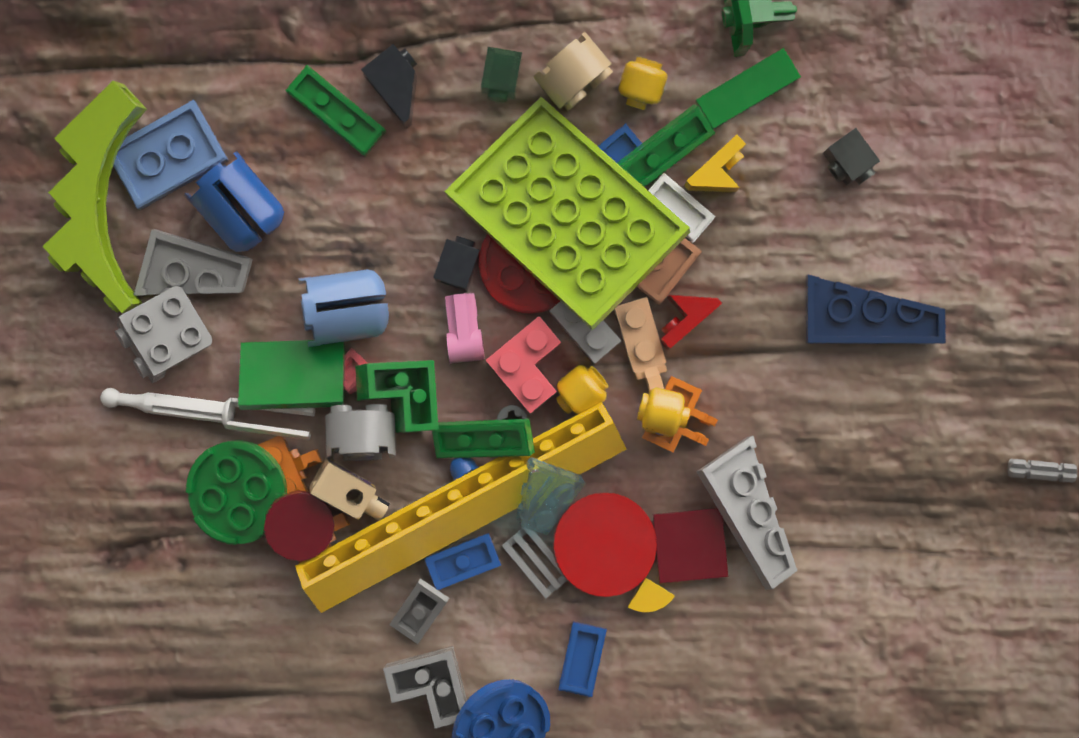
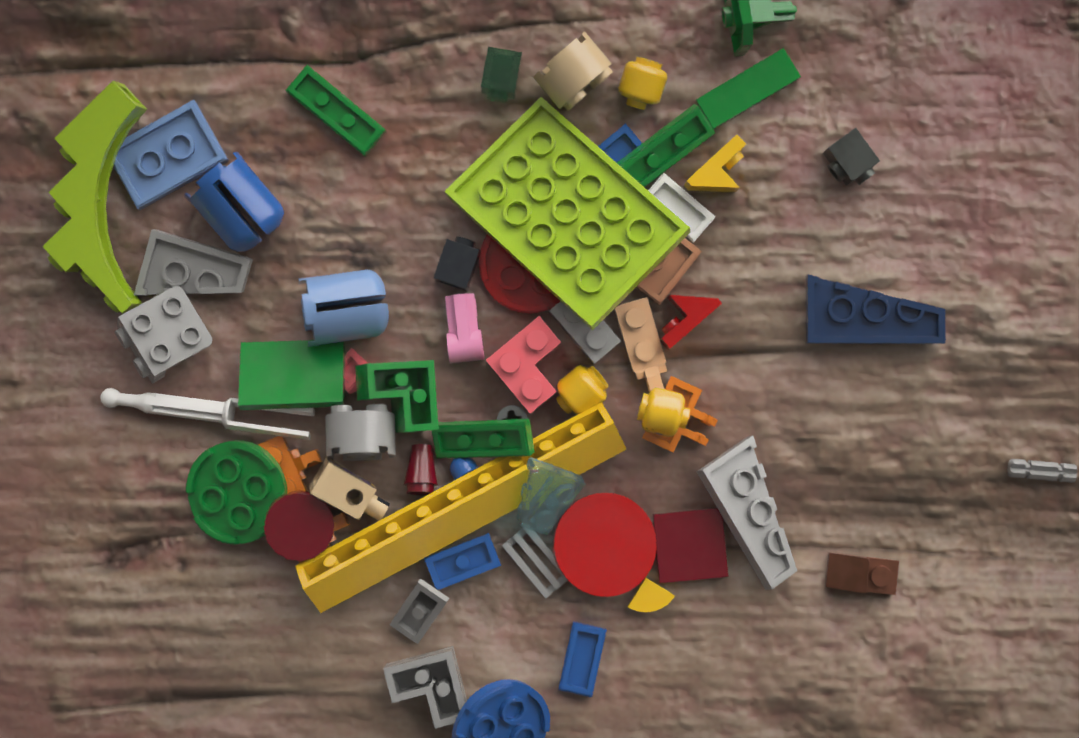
(394, 81): black slope -> none
(420, 472): none -> dark red cone
(862, 573): none -> copper slope

